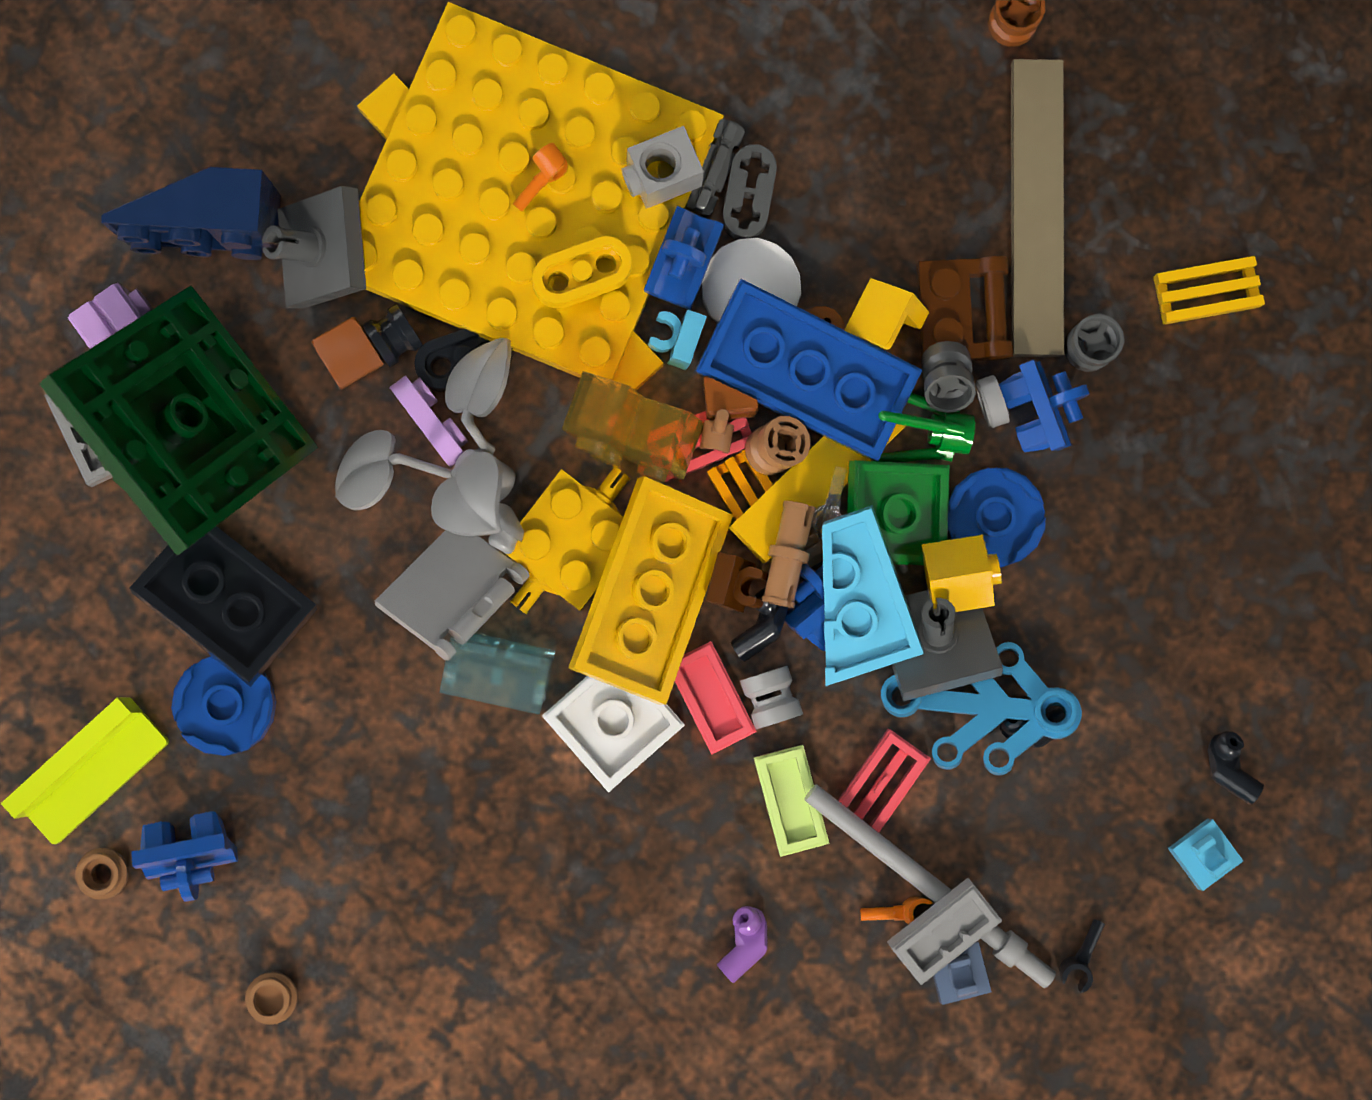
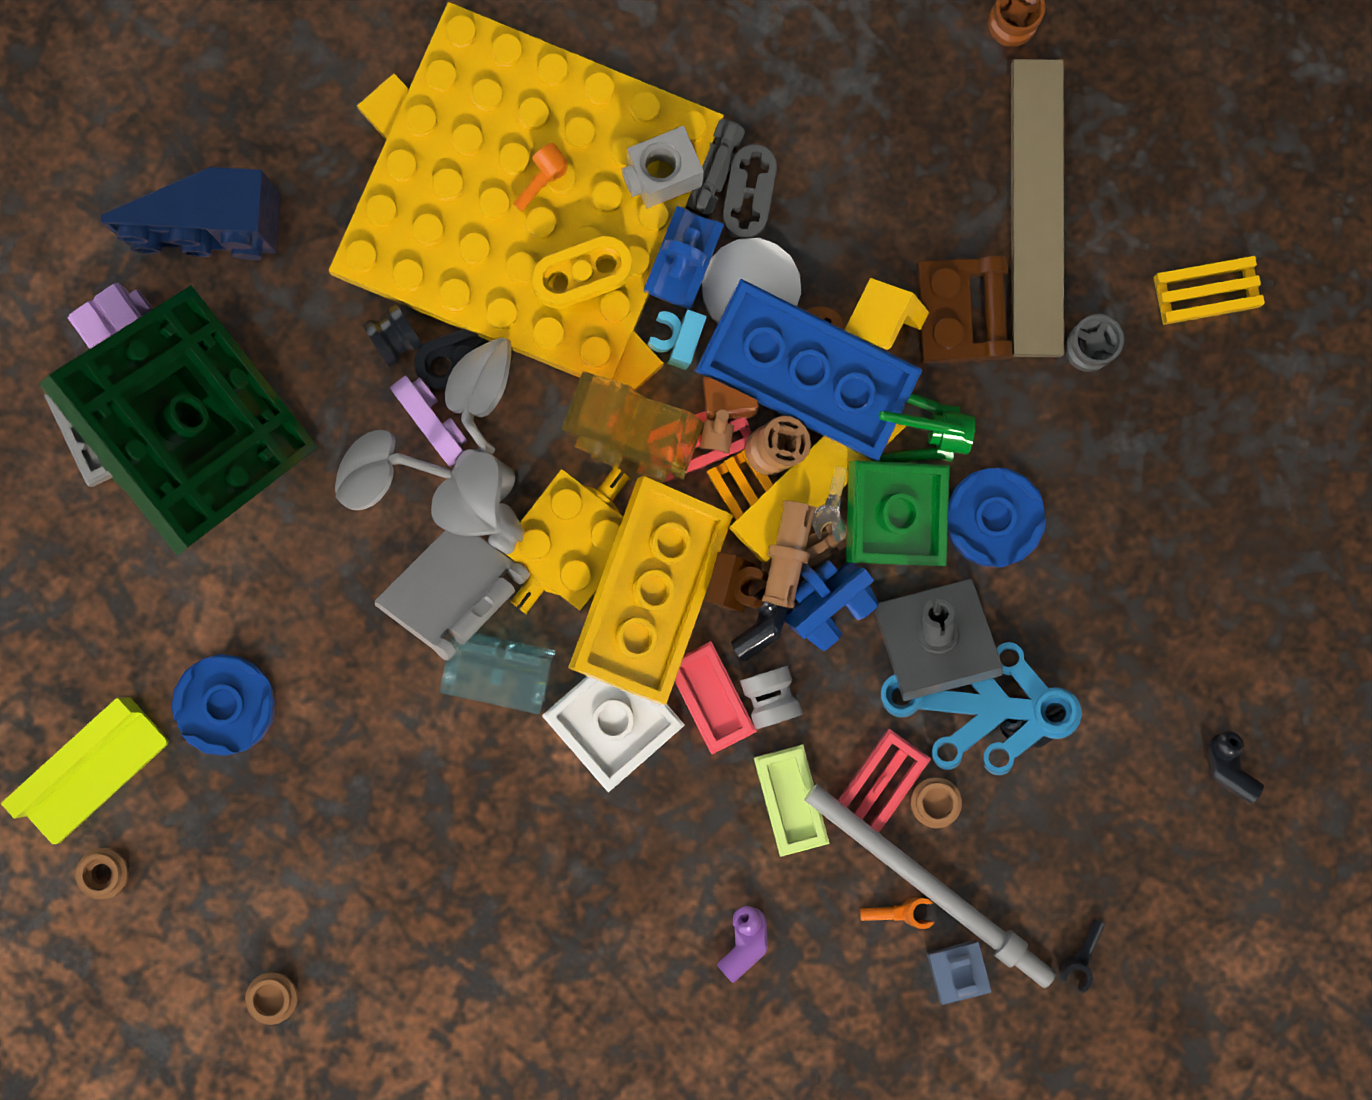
(184, 862): blue hips -> none
(225, 602): black plate -> none
(319, 247): dark grey tile -> none
(347, 352): dark orange slope -> none
(863, 600): medium azure wing -> none
(936, 802): none -> medium nougat plate
(944, 931): light grey plate -> none
(948, 376): dark grey wheel -> none
(961, 572): yellow brick -> none
(991, 401): light grey tile -> none
(1033, 385): blue hips -> none
(1205, 854): medium azure tile -> none

